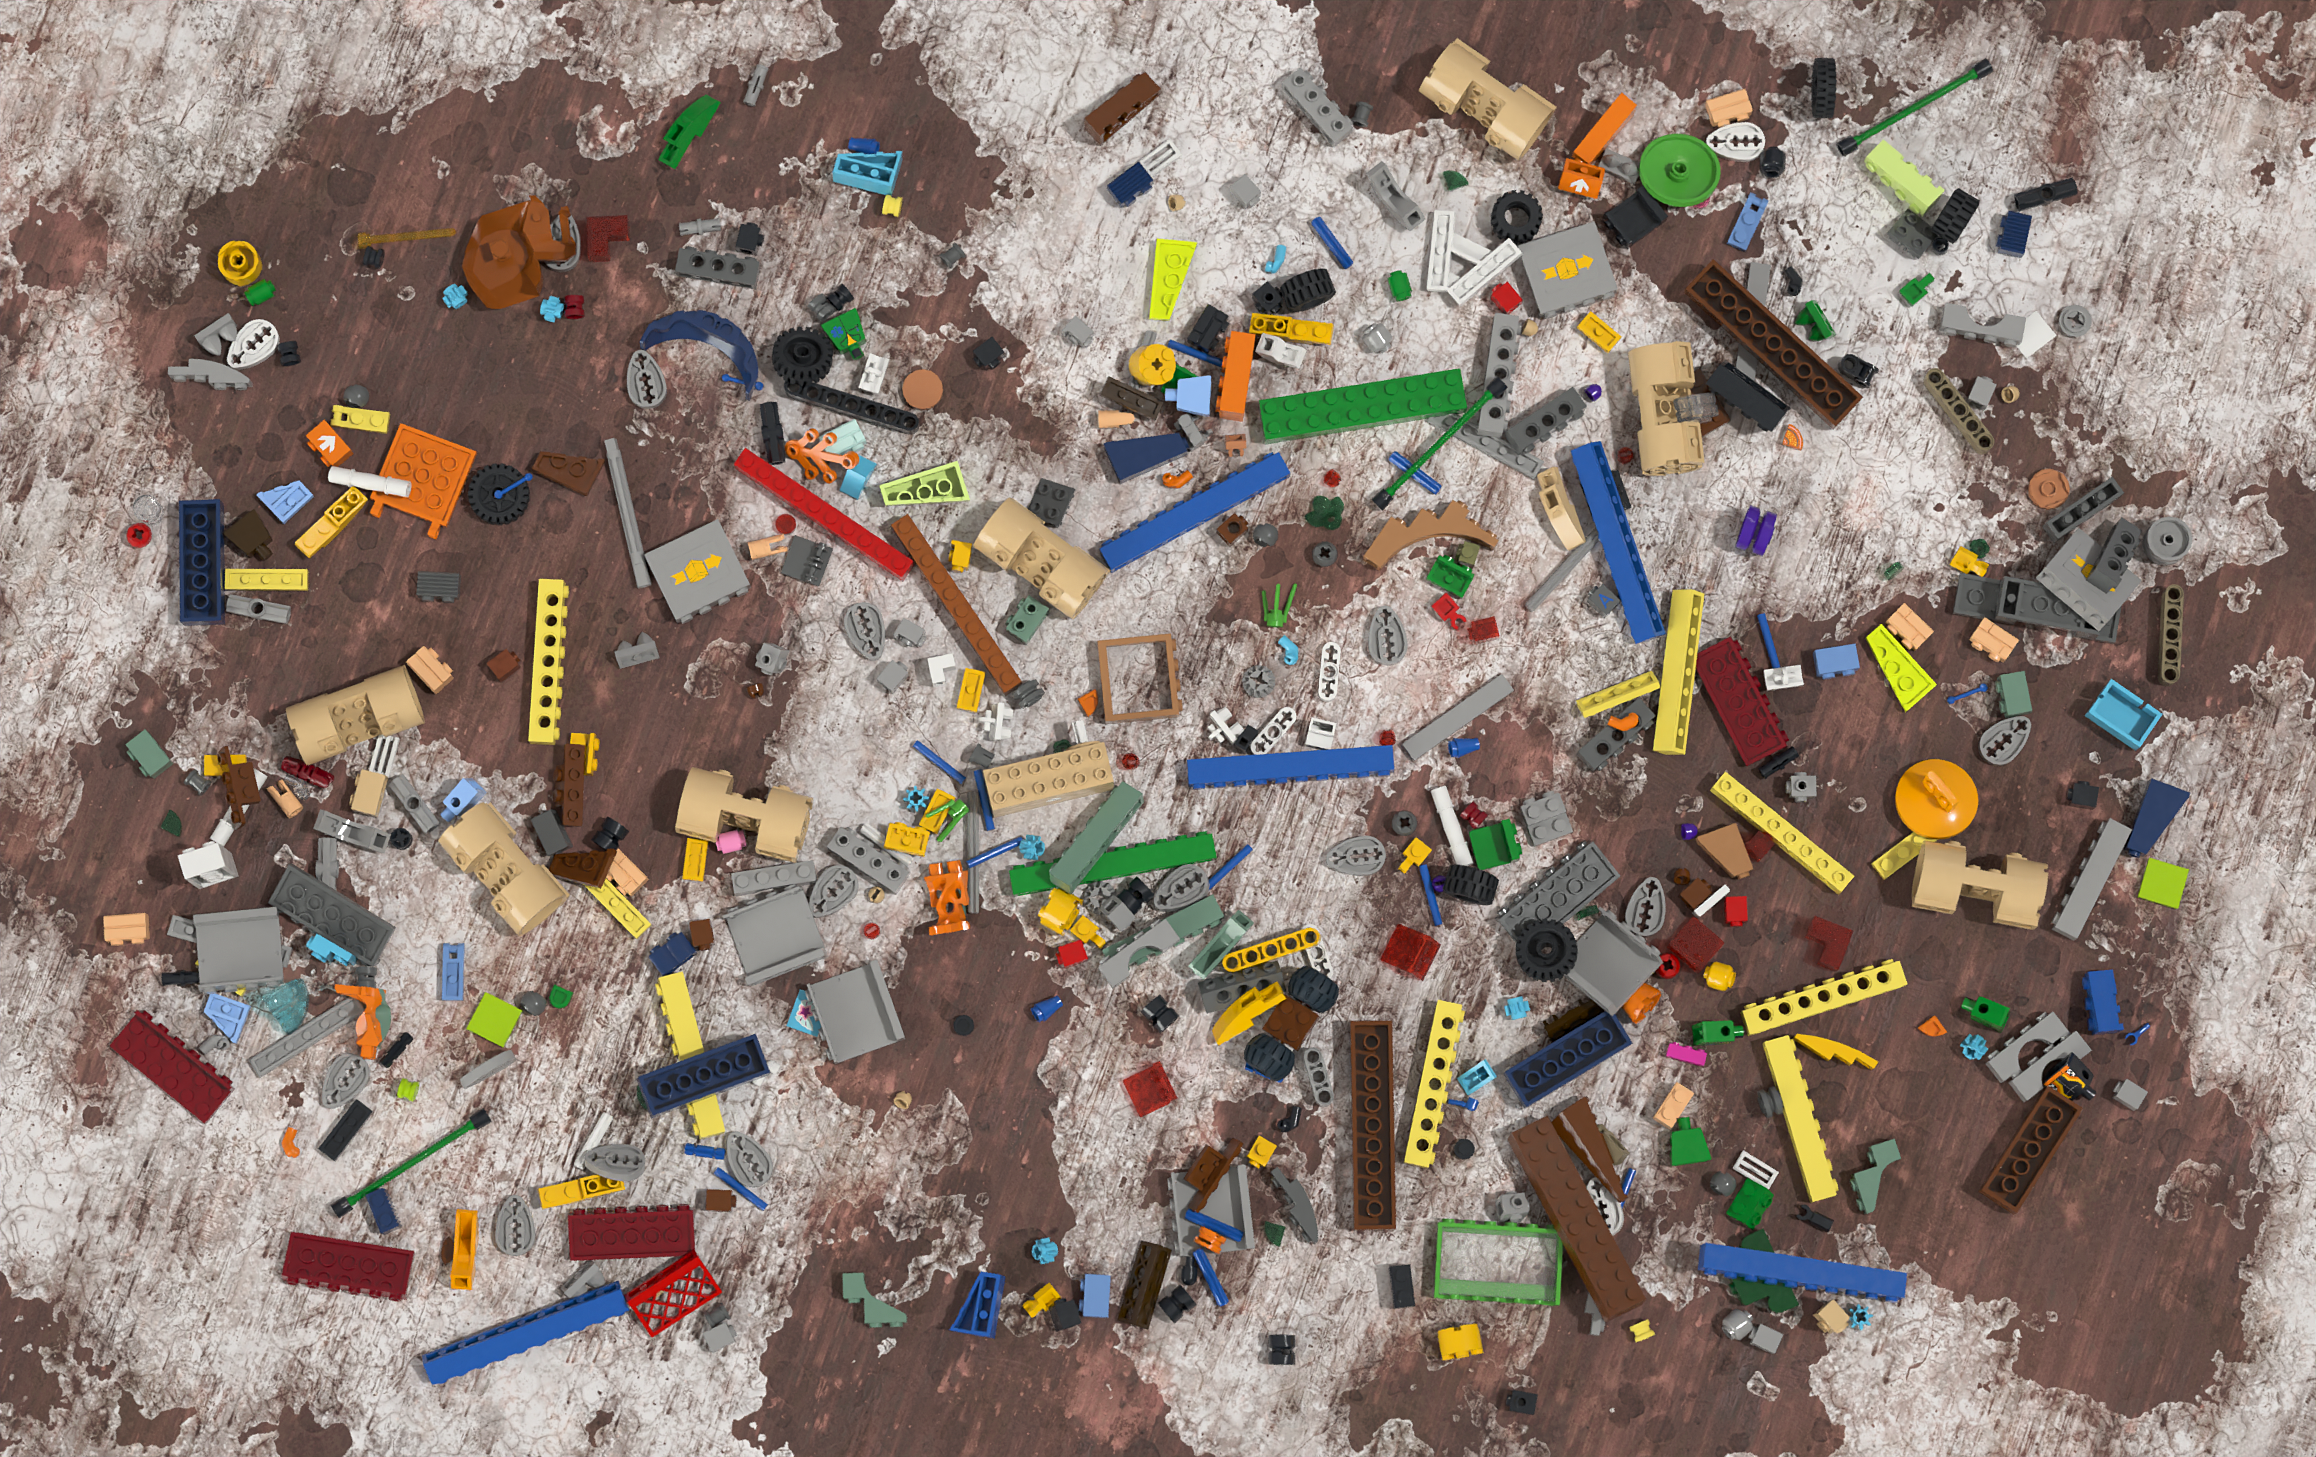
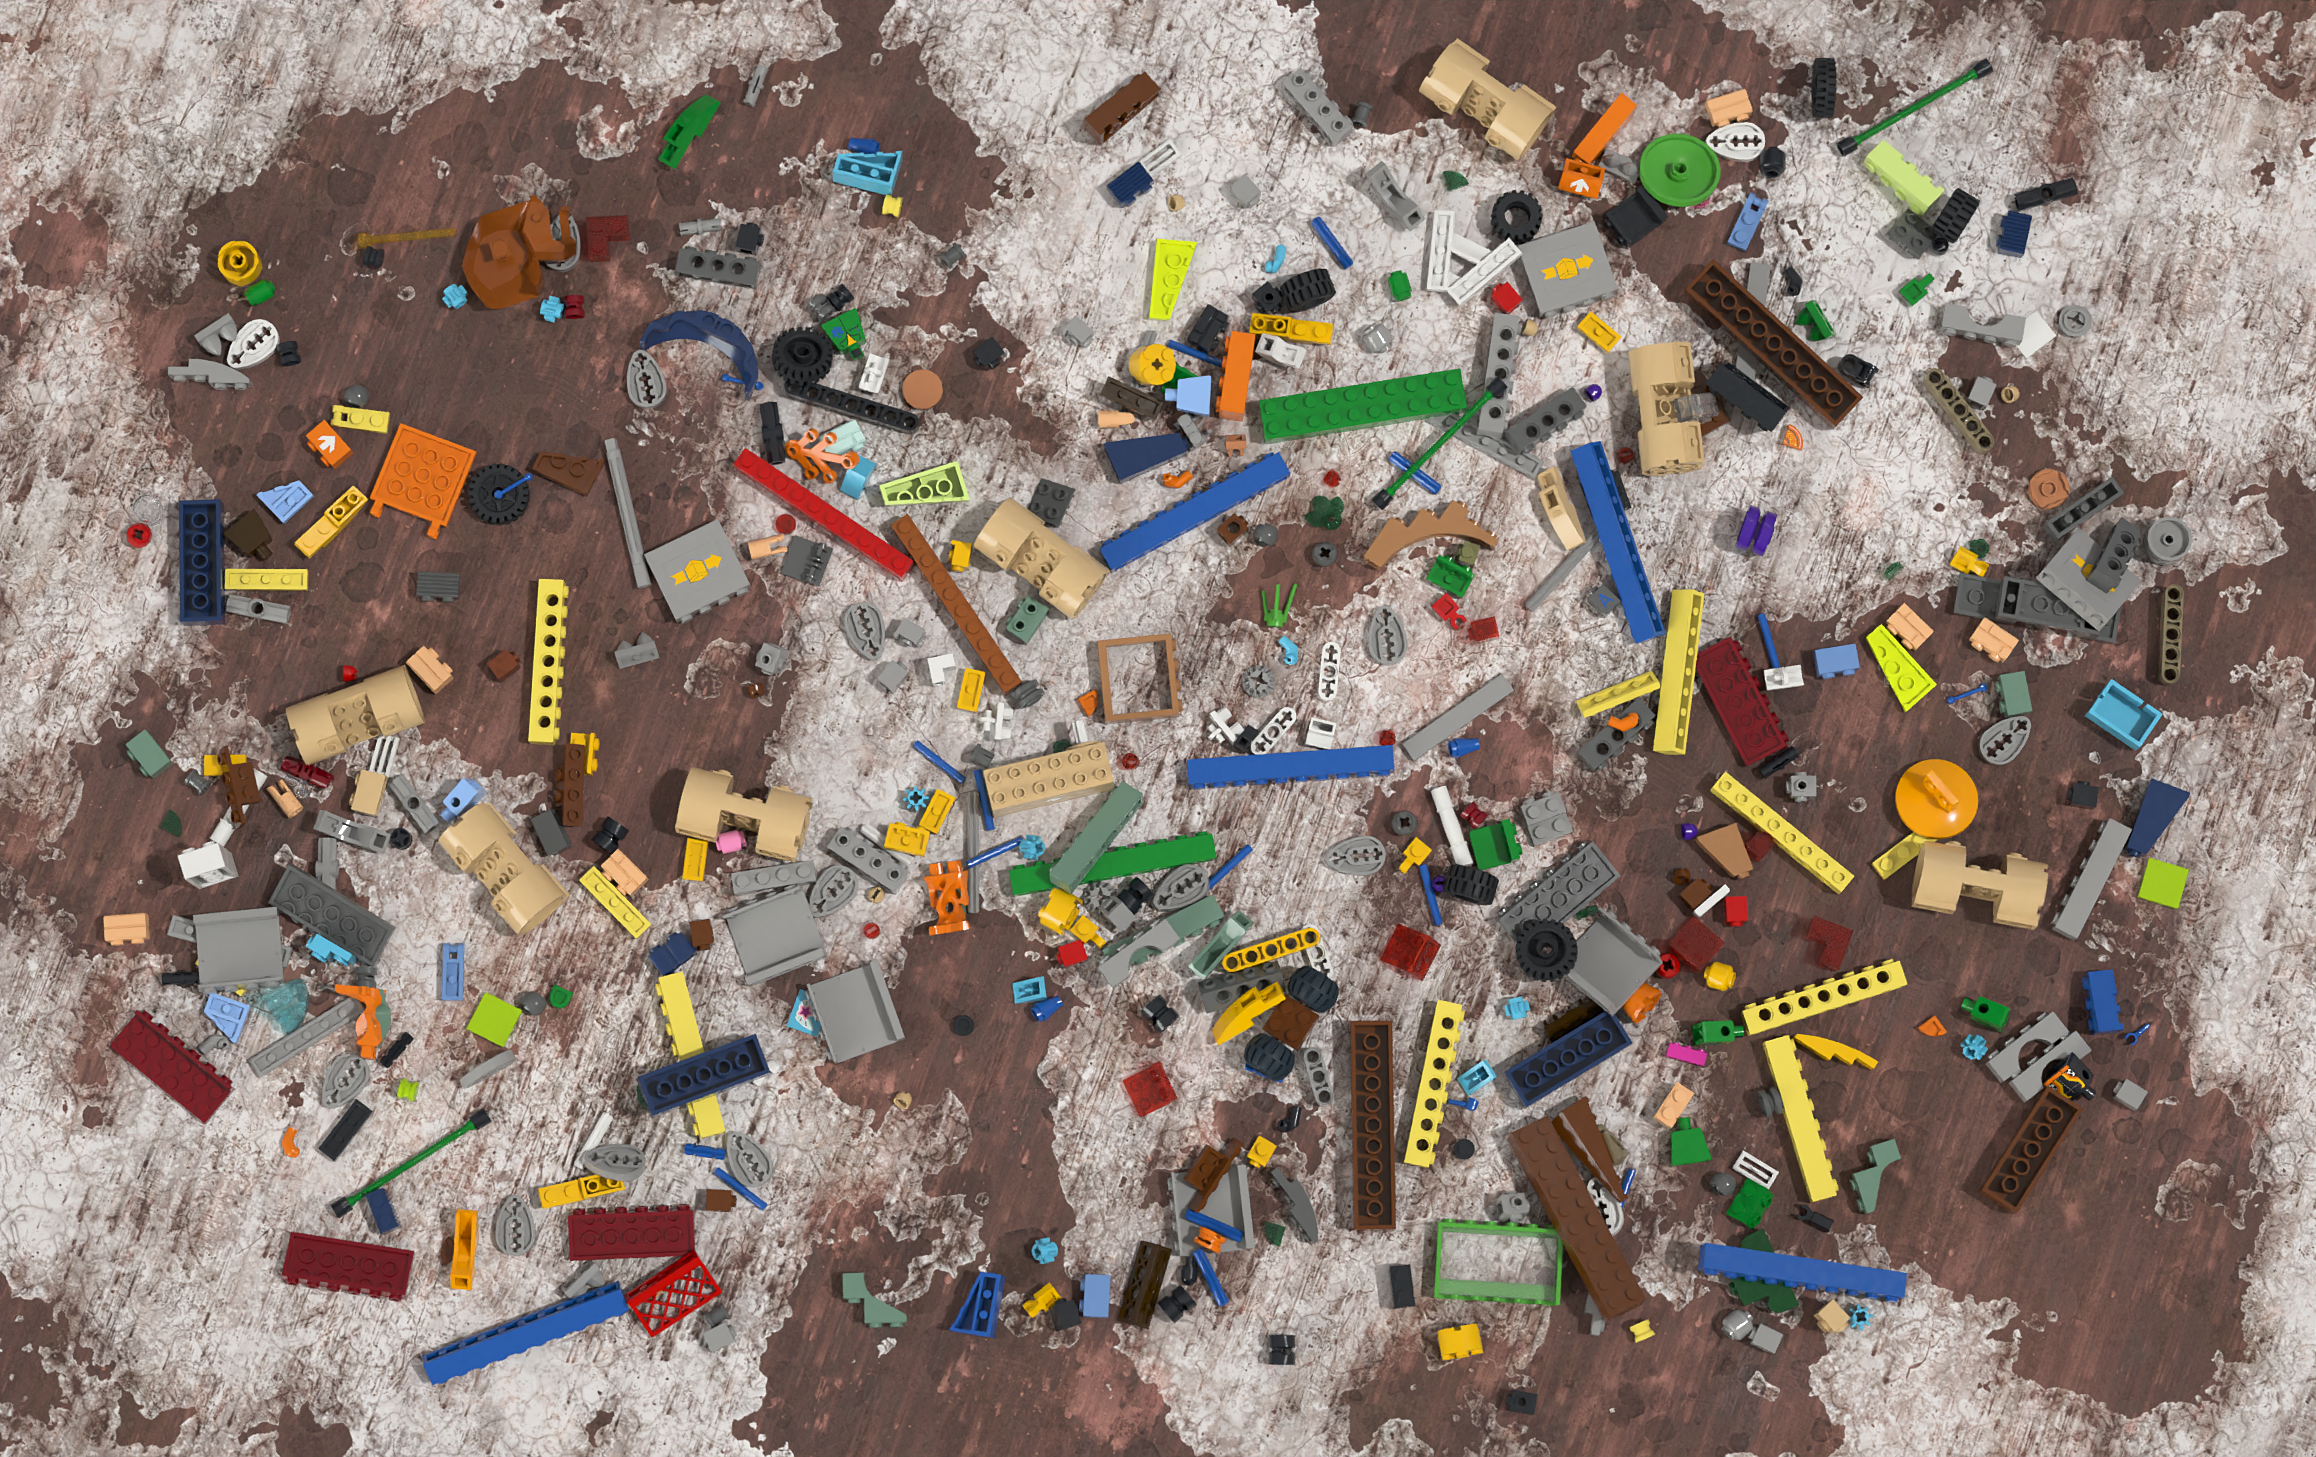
(349, 673): none -> red hinge
(369, 481): white piece -> none
(584, 867): reddish brown wing -> none
(957, 811): bright green plant -> none
(1029, 990): none -> medium azure slope
(1656, 914): light grey piece -> none

